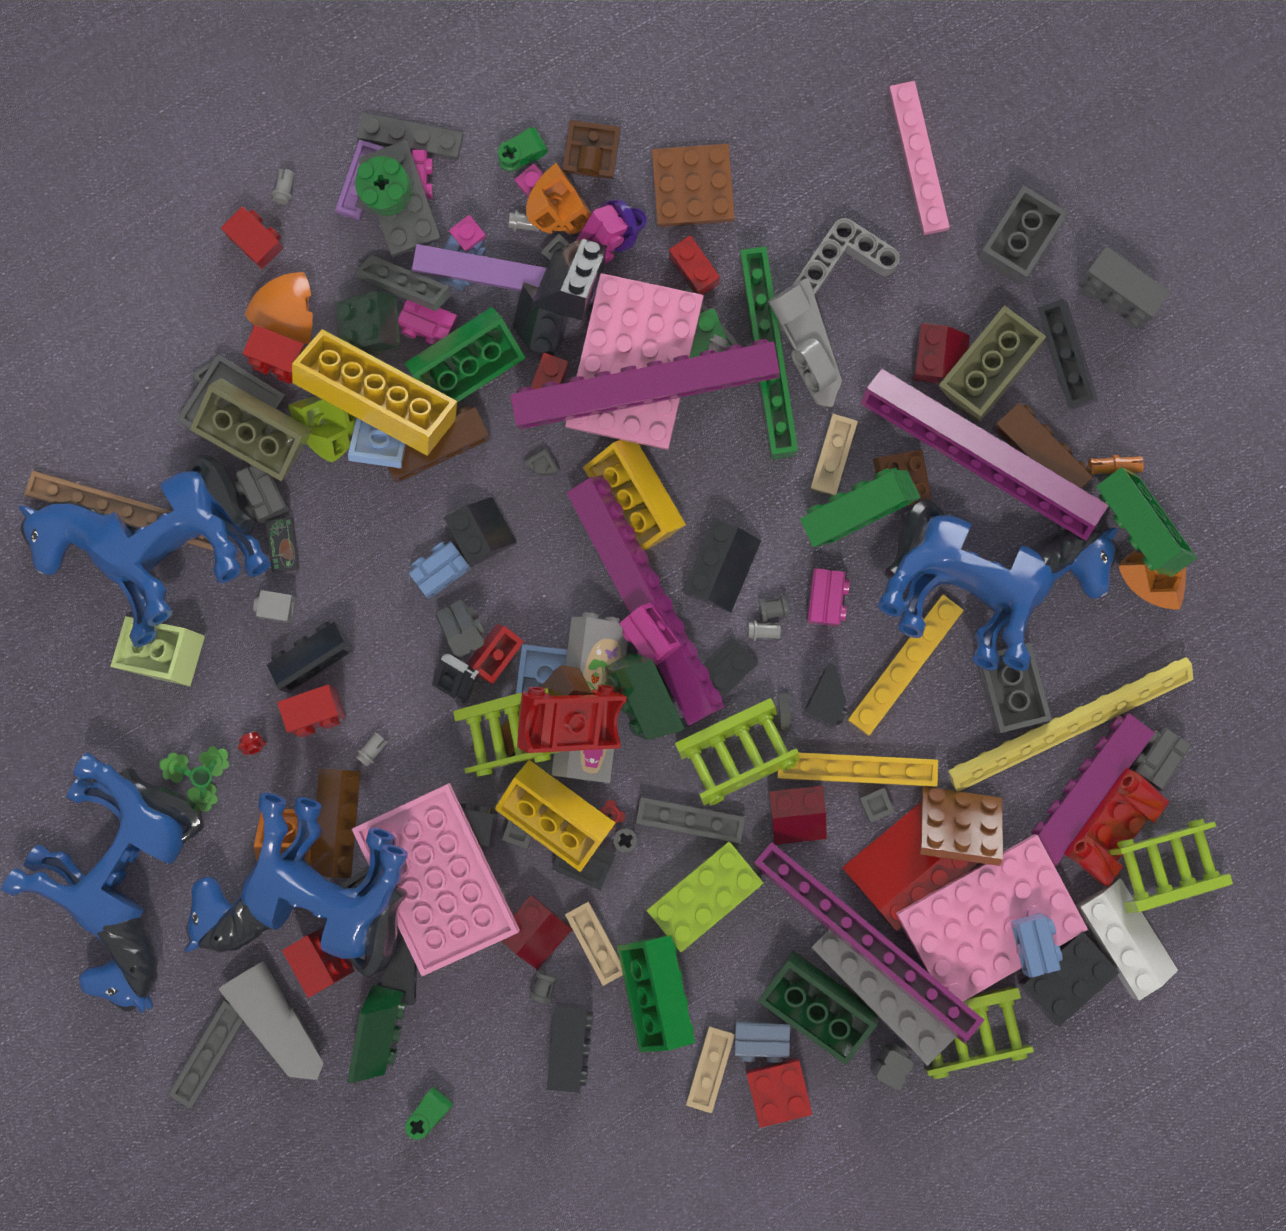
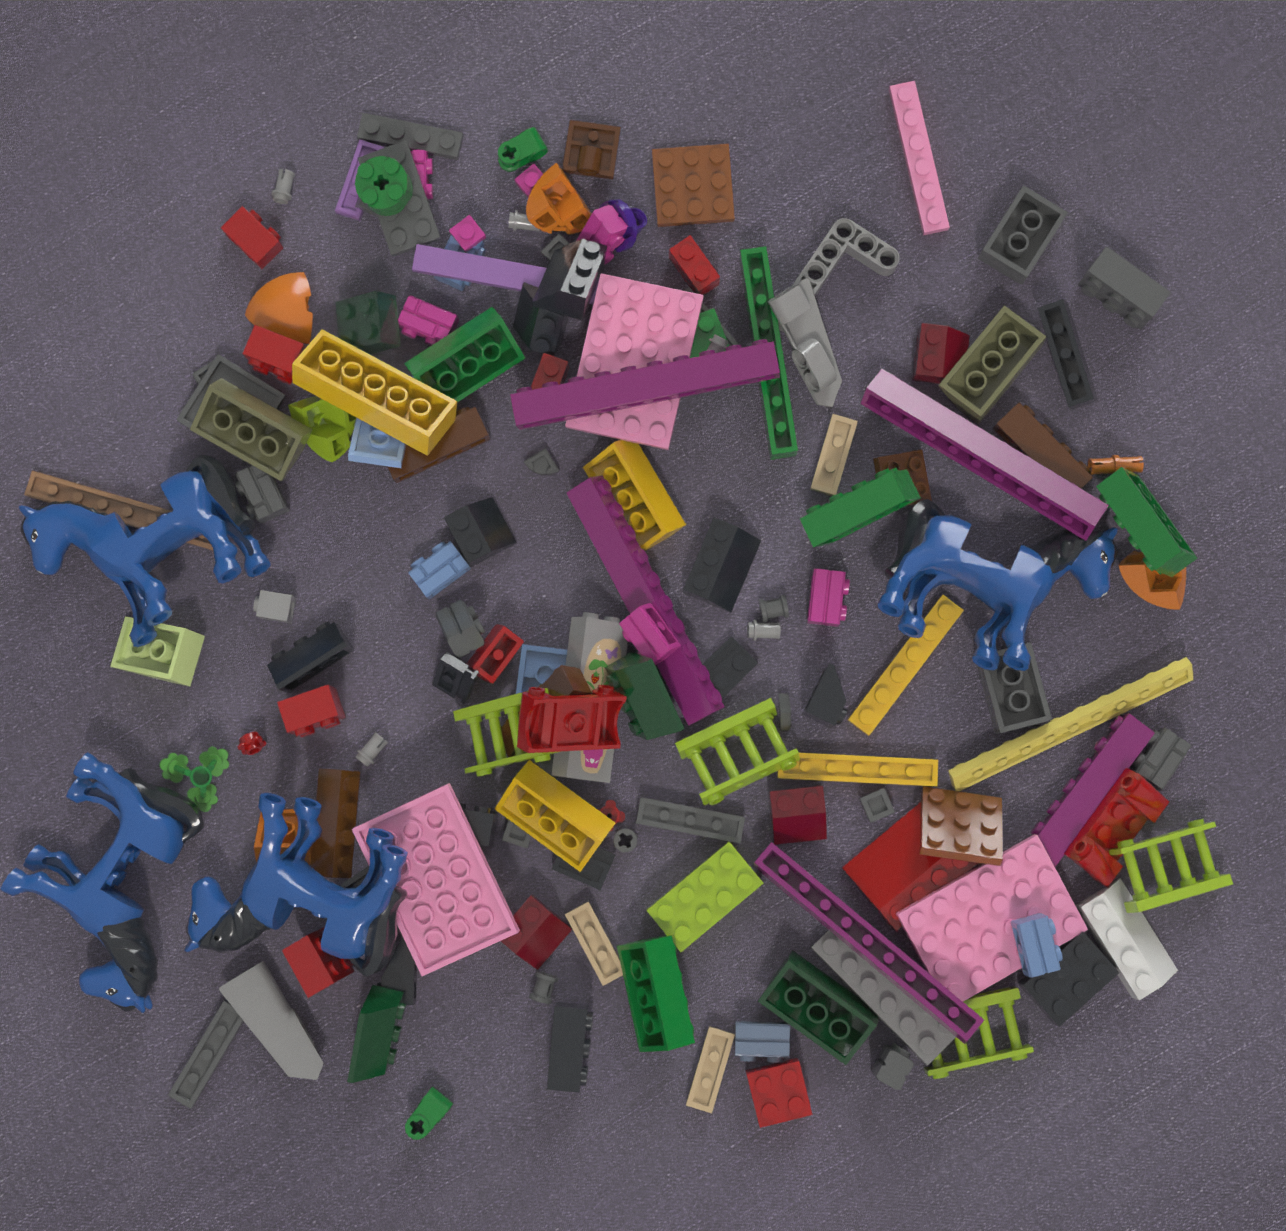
(282, 544): black tile -> none
(403, 283): dark grey plate -> none

